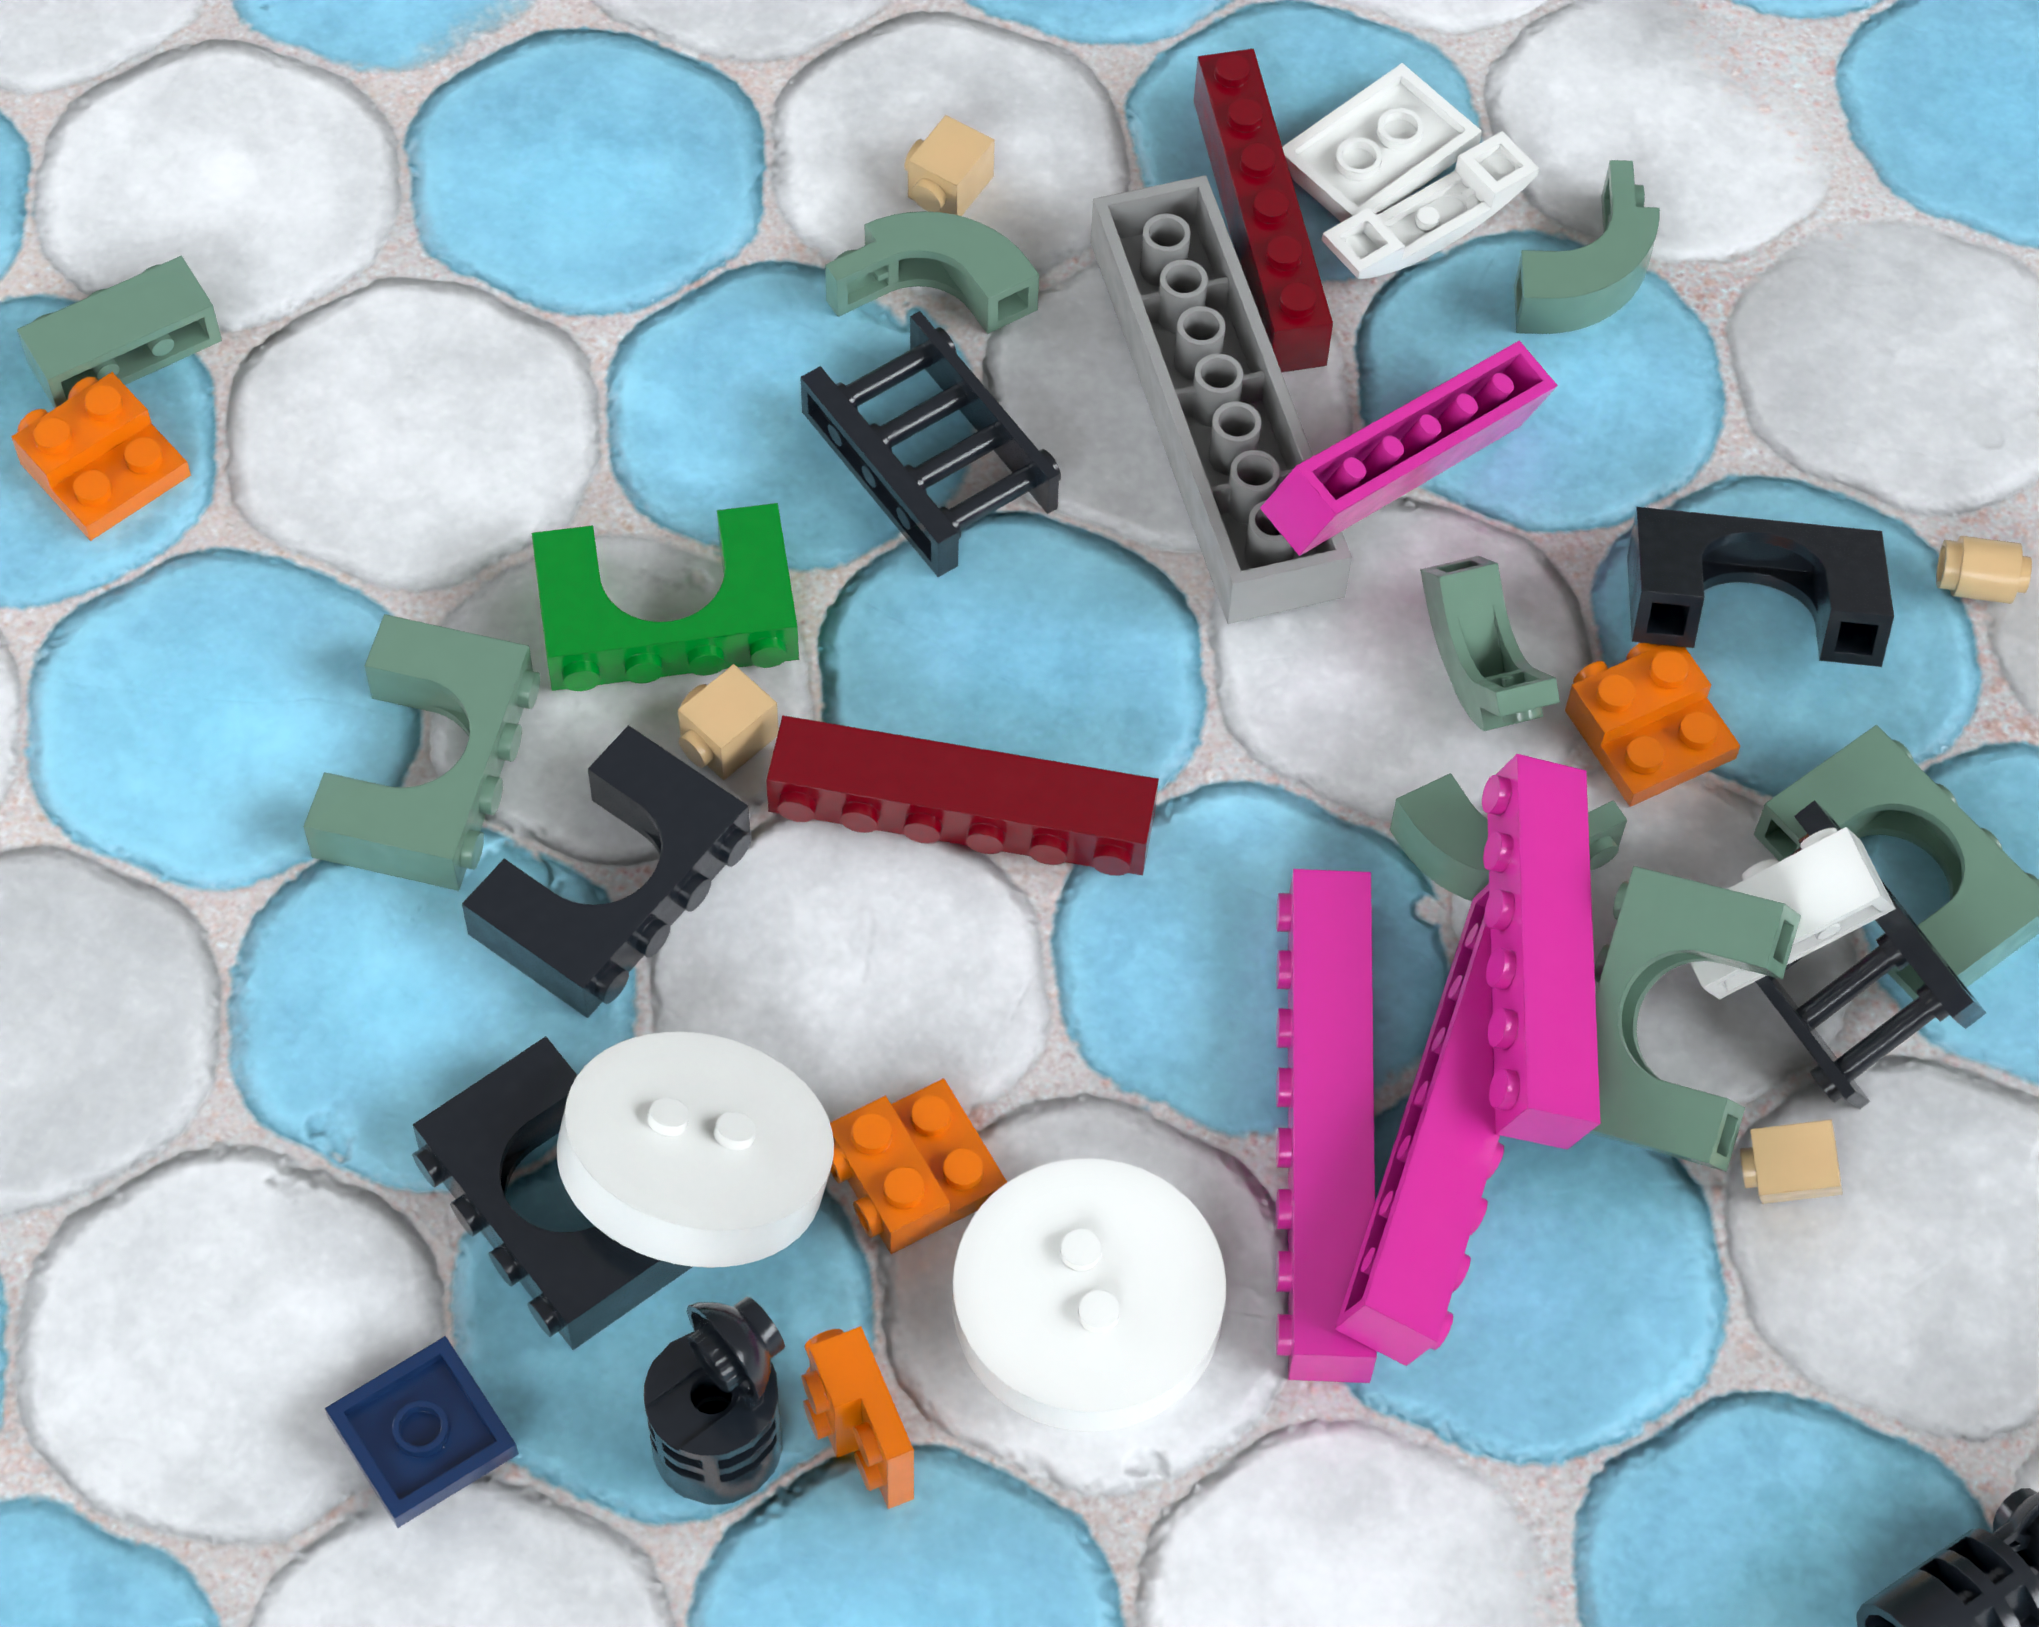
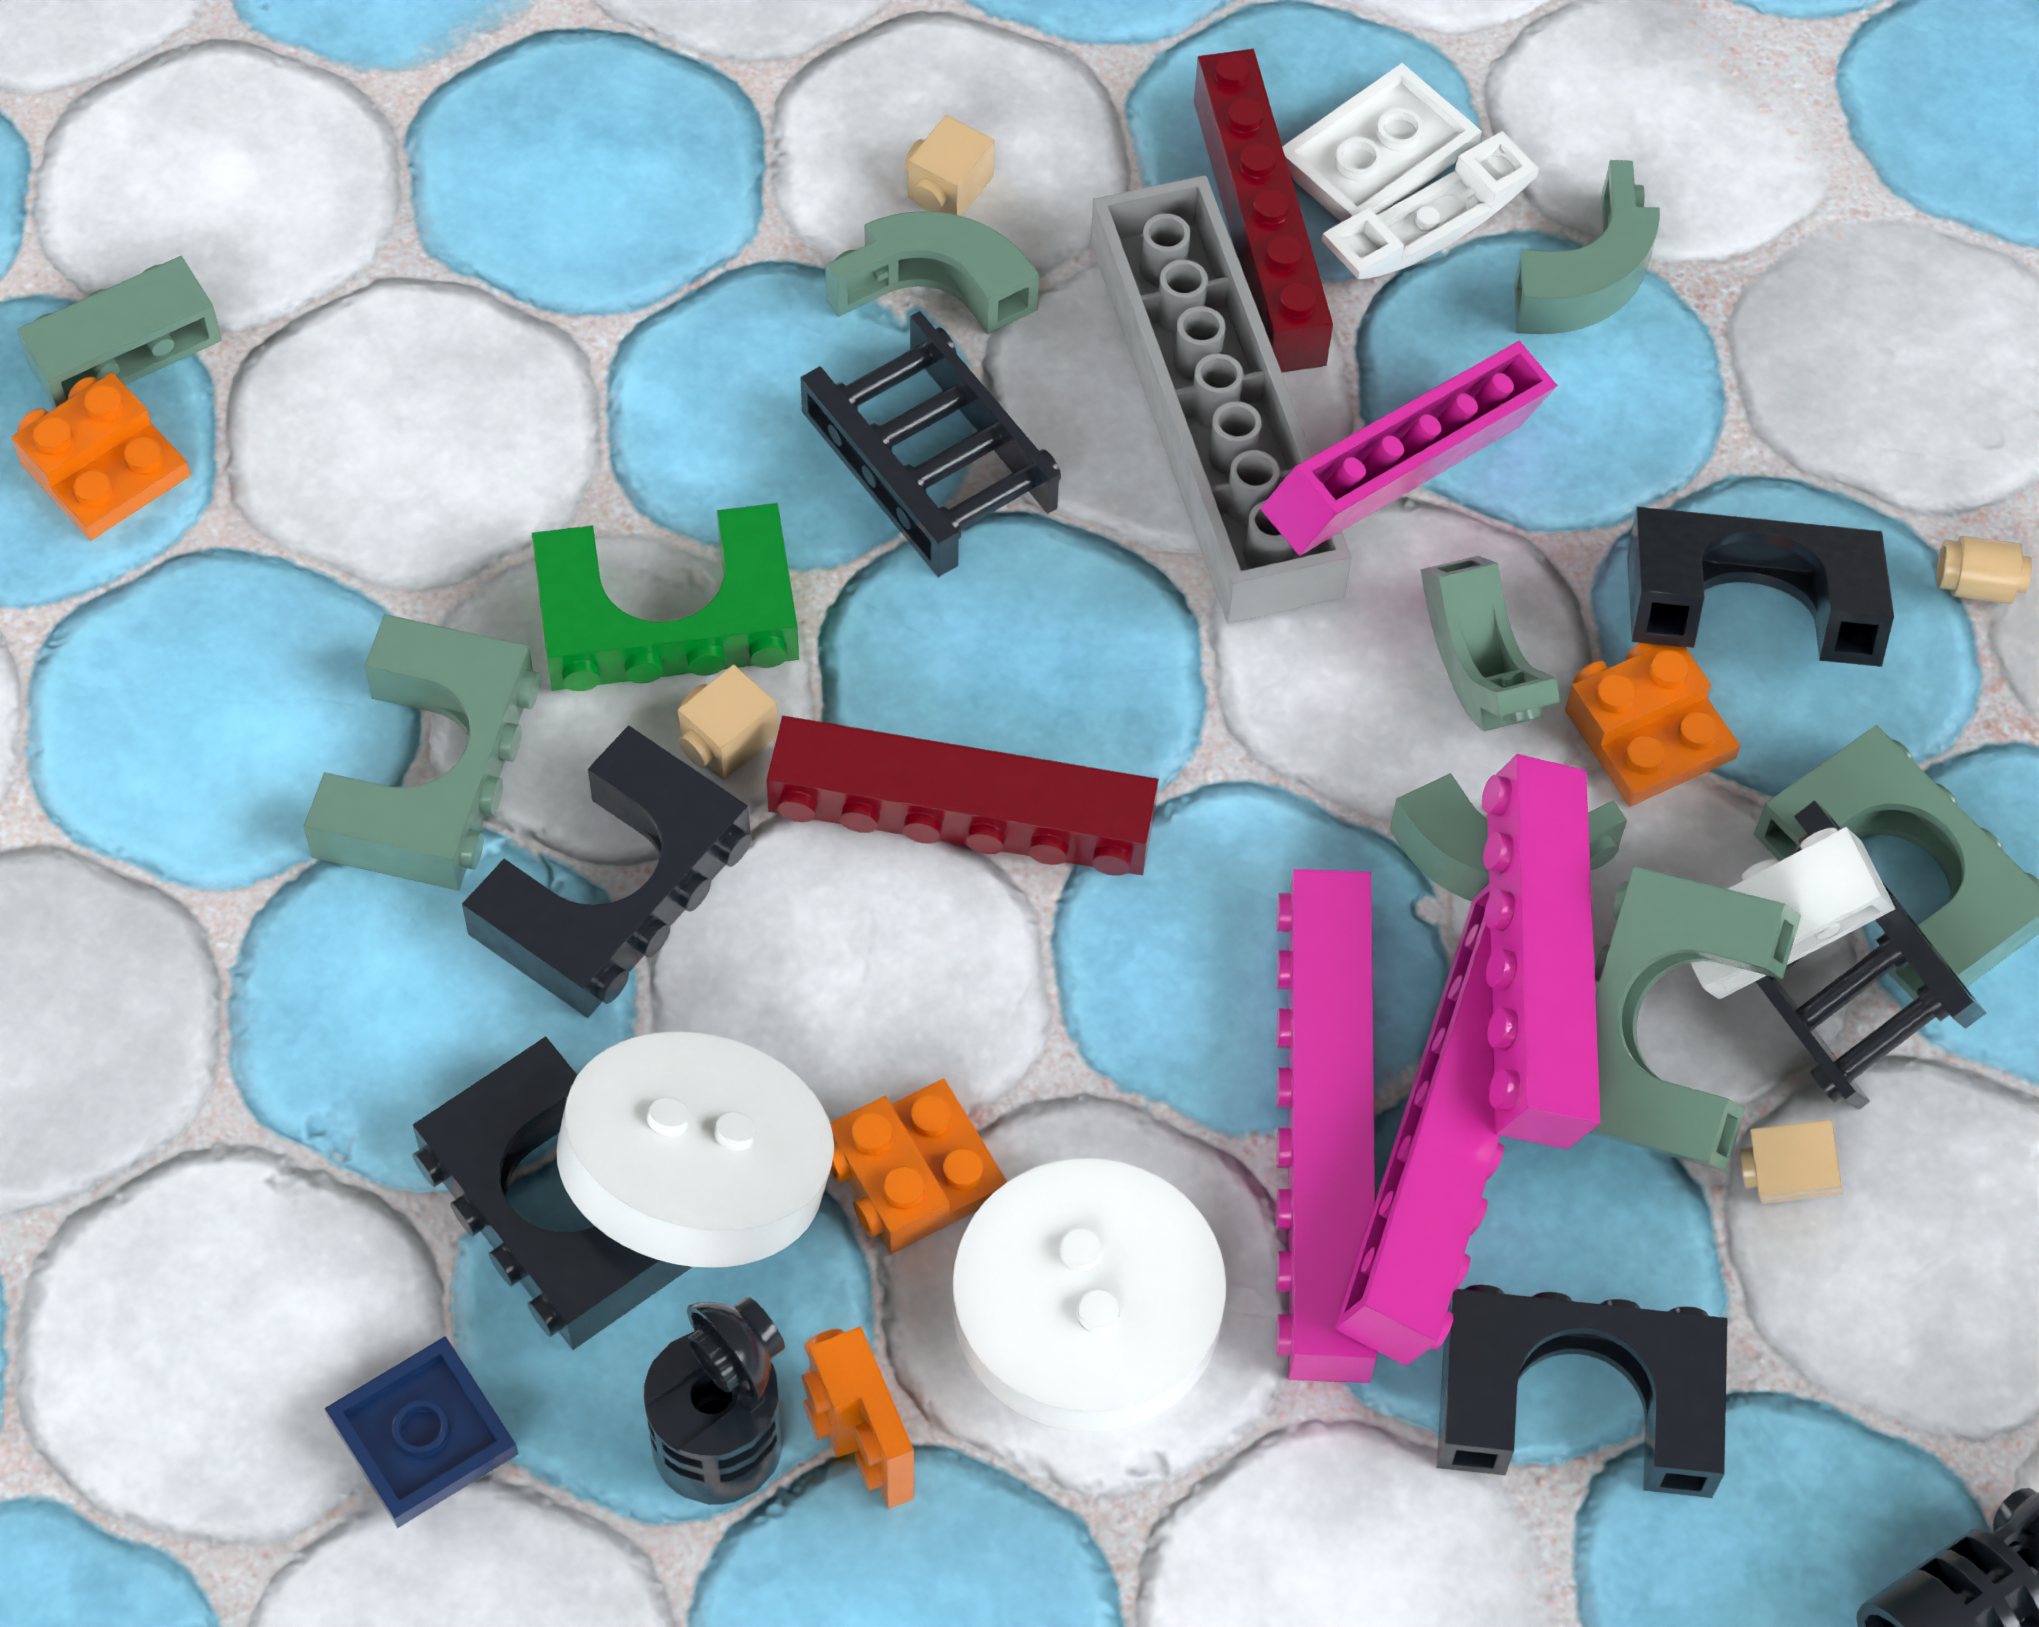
(1668, 1357): none -> black arch

